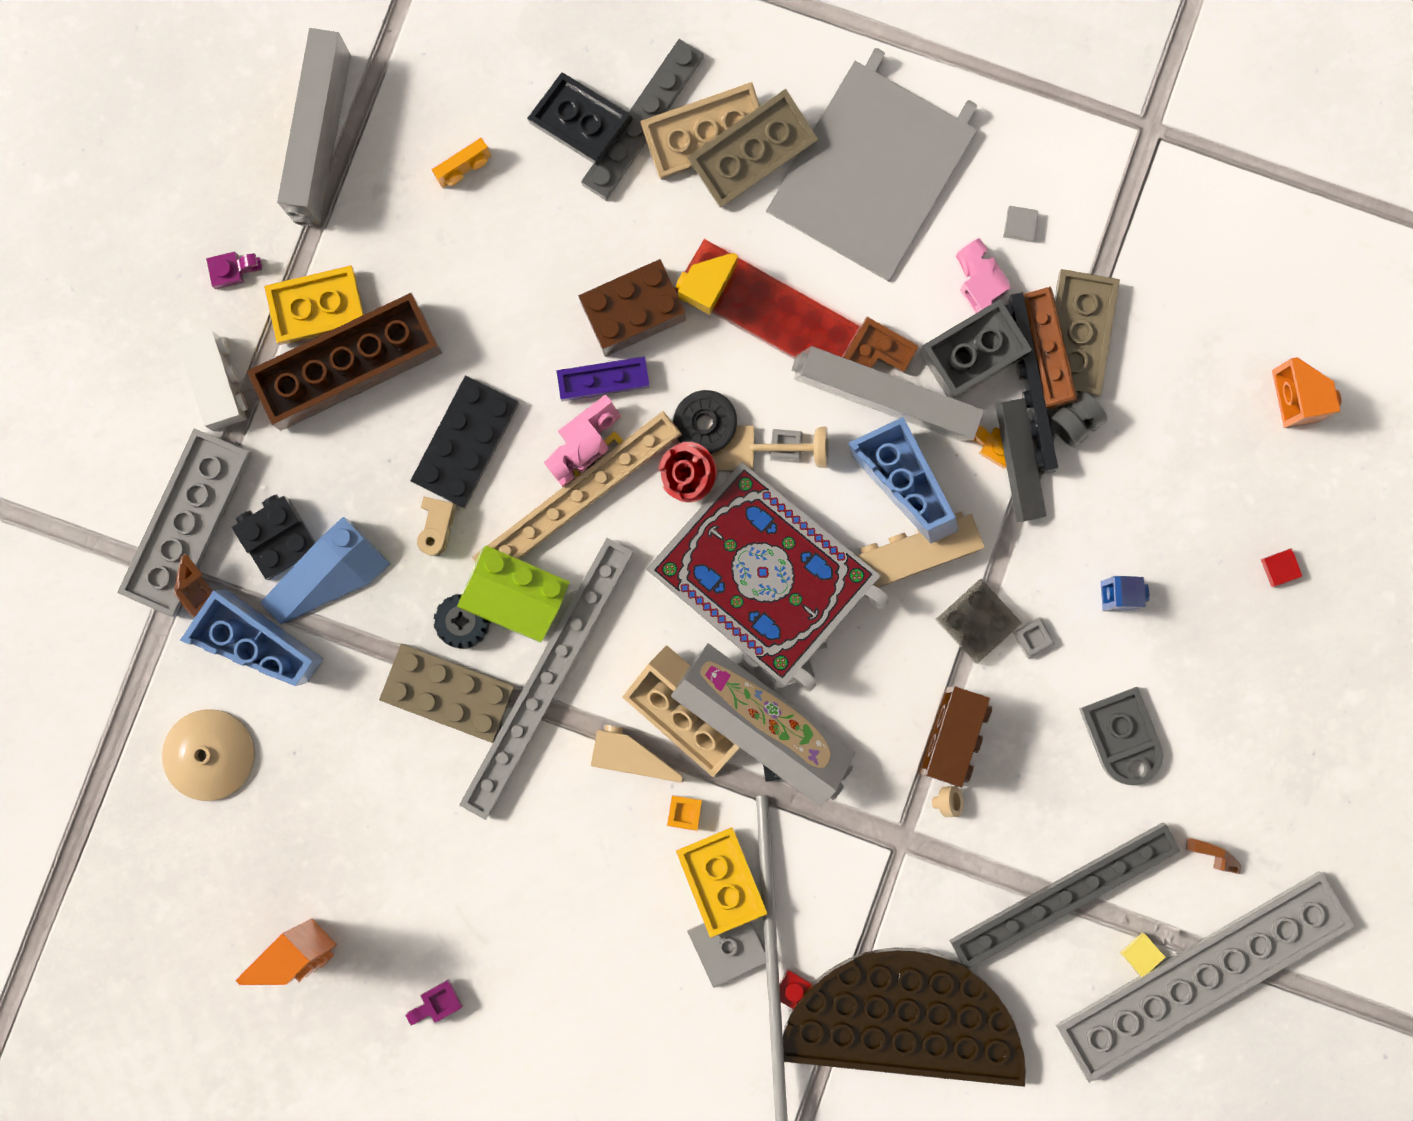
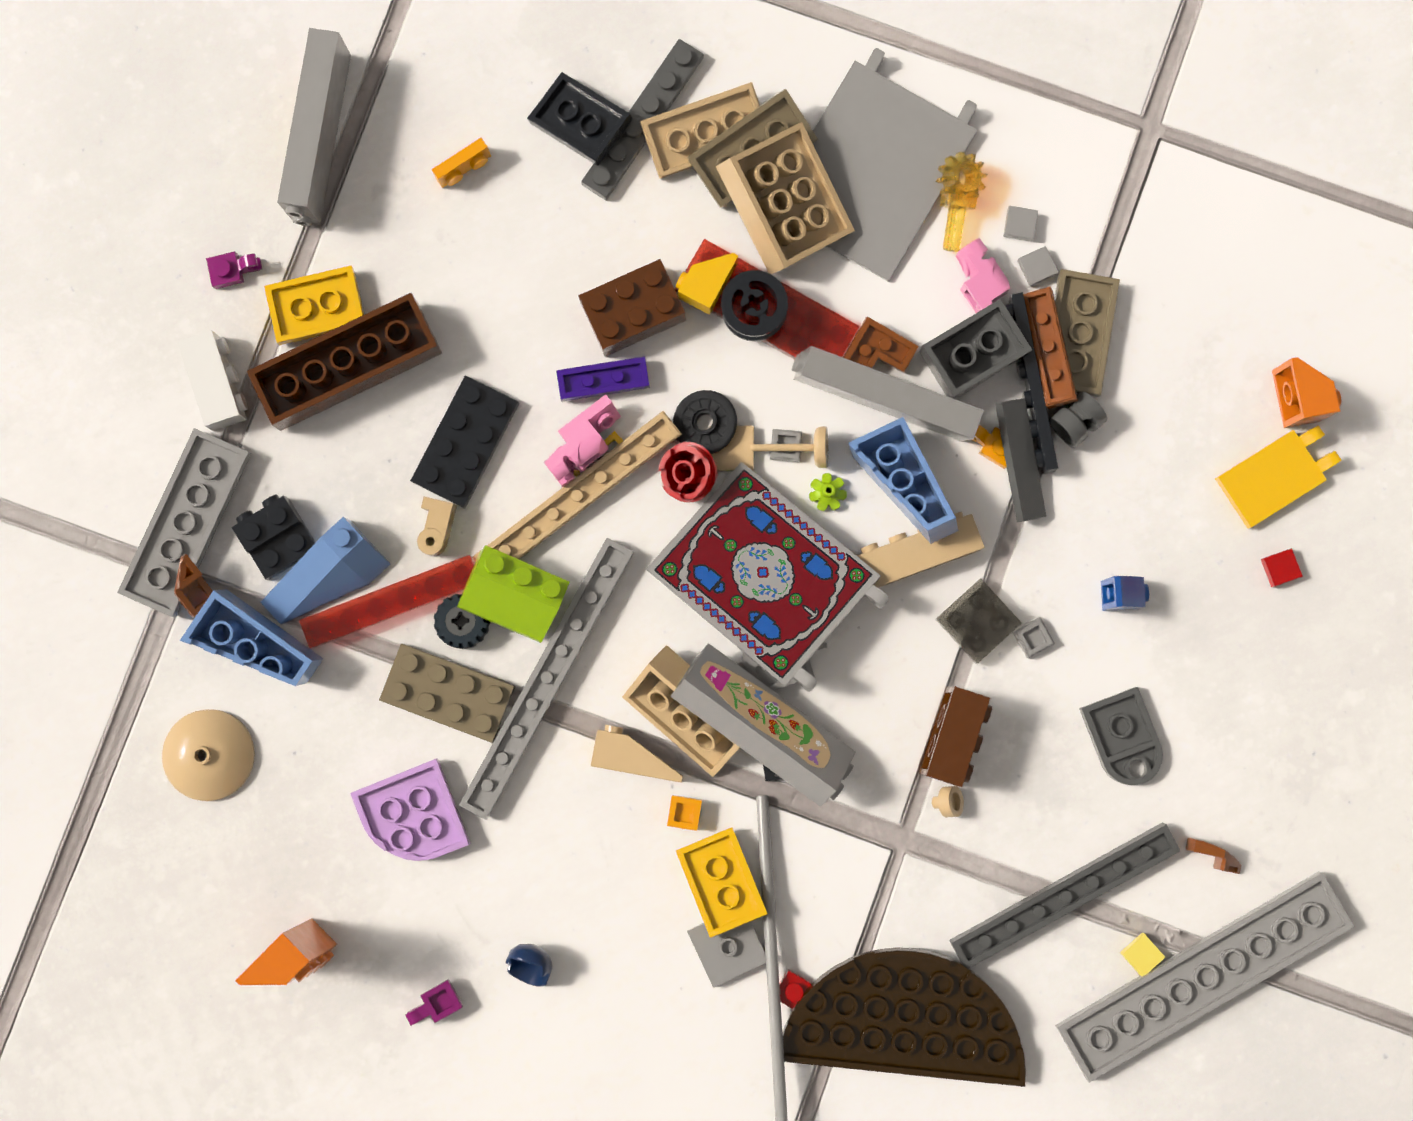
(387, 602): none -> clear red plate
(412, 814): none -> lavender plate
(529, 964): none -> dark blue hair
(741, 286): none -> black wheel
(785, 198): none -> tan slope
(824, 498): none -> lime plant
(959, 197): none -> clear yellow gear
(1037, 266): none -> light grey tile
(1275, 476): none -> yellow tile

